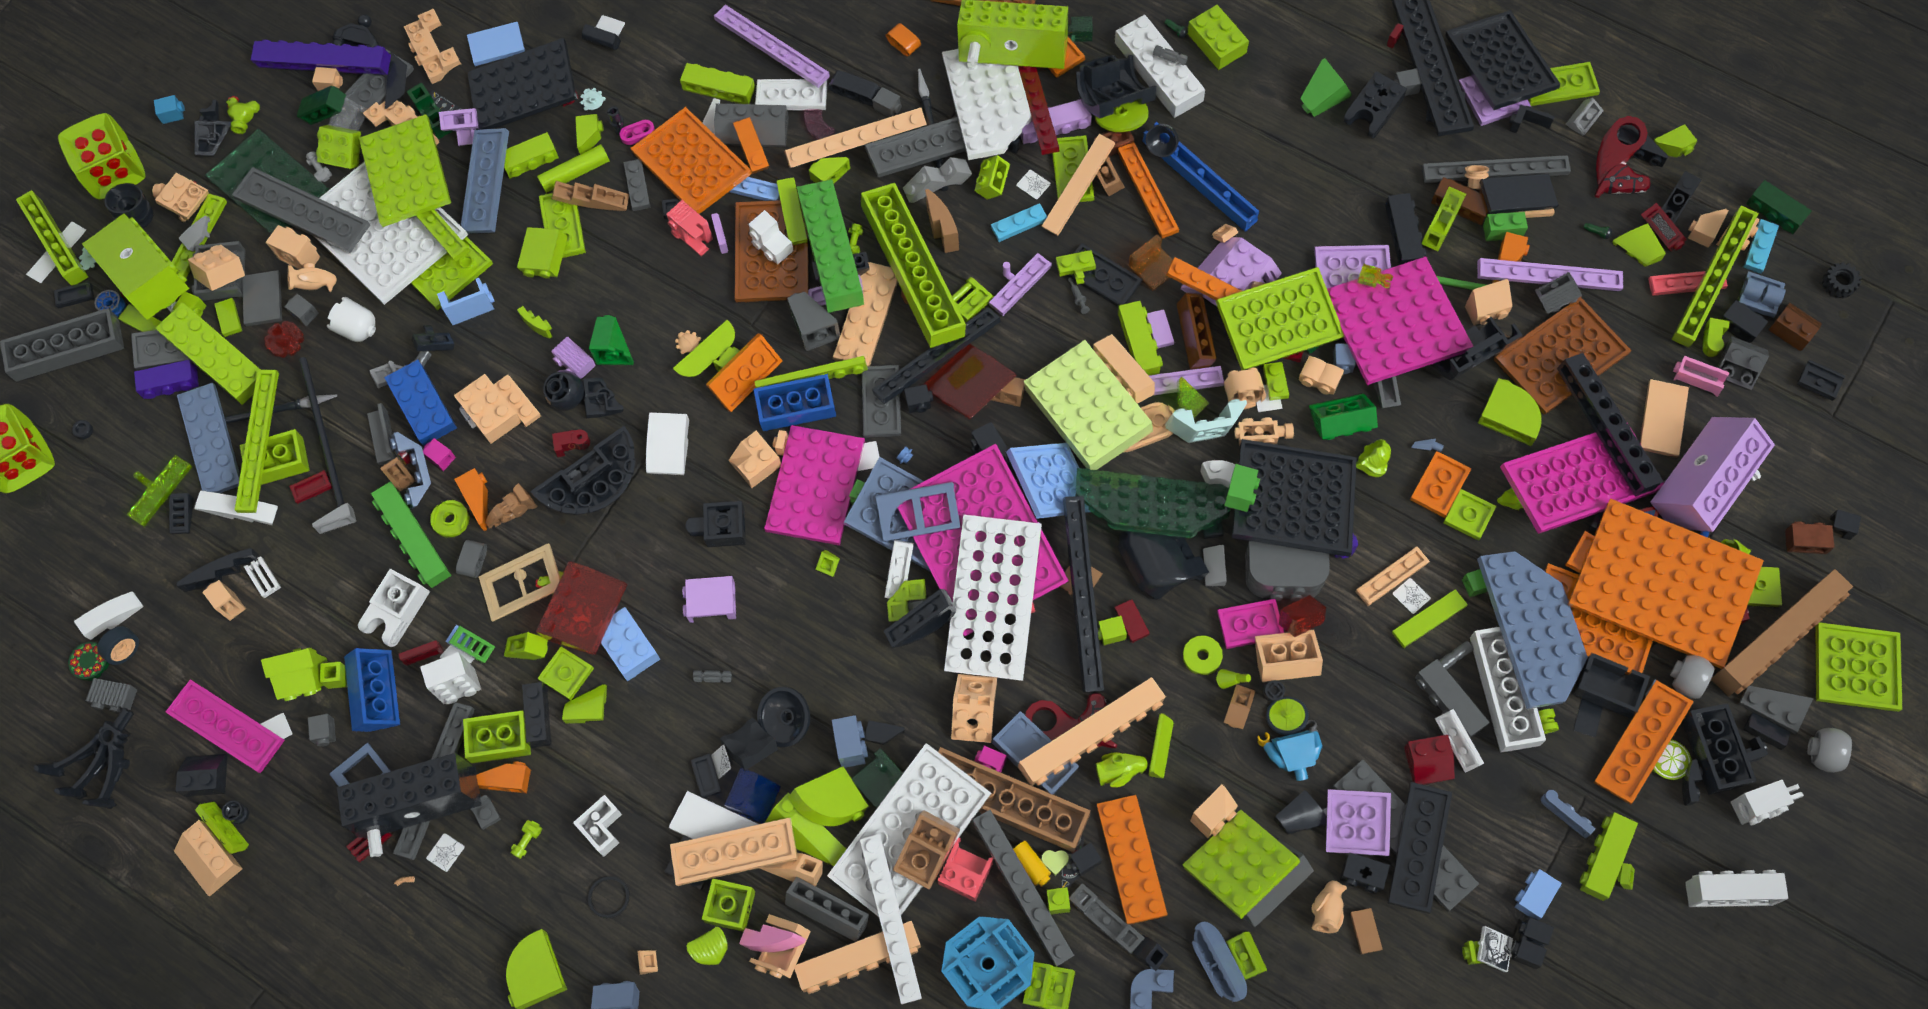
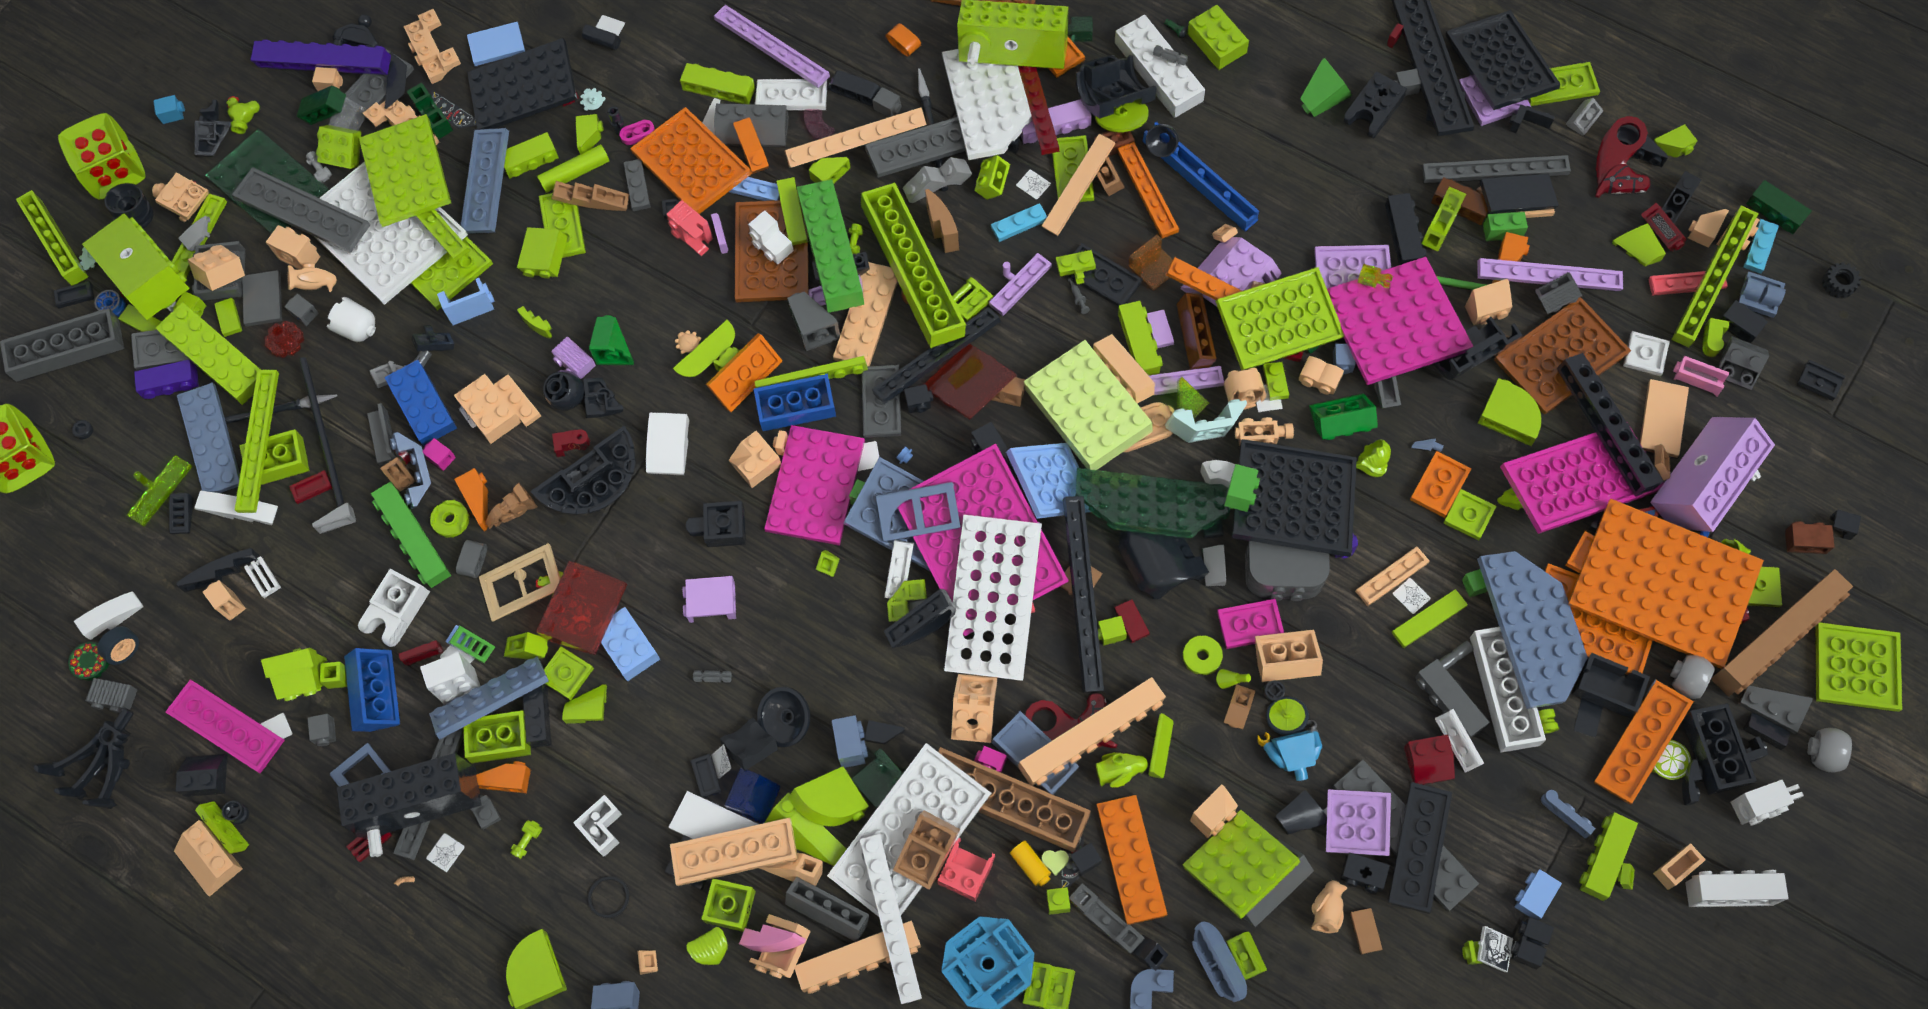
(45, 263): white sticker -> none
(462, 122): lavender tile -> none
(488, 697): none -> sand blue plate
(1022, 888): dark grey plate -> none
(1302, 615): clear red brick -> none
(1475, 174): light nougat piece -> none
(1604, 232): dark green piece -> none
(1646, 353): none -> white tile
(1662, 461): none -> medium nougat tile
(1679, 866): none -> light nougat brick
(1795, 327): reddish brown slope -> none

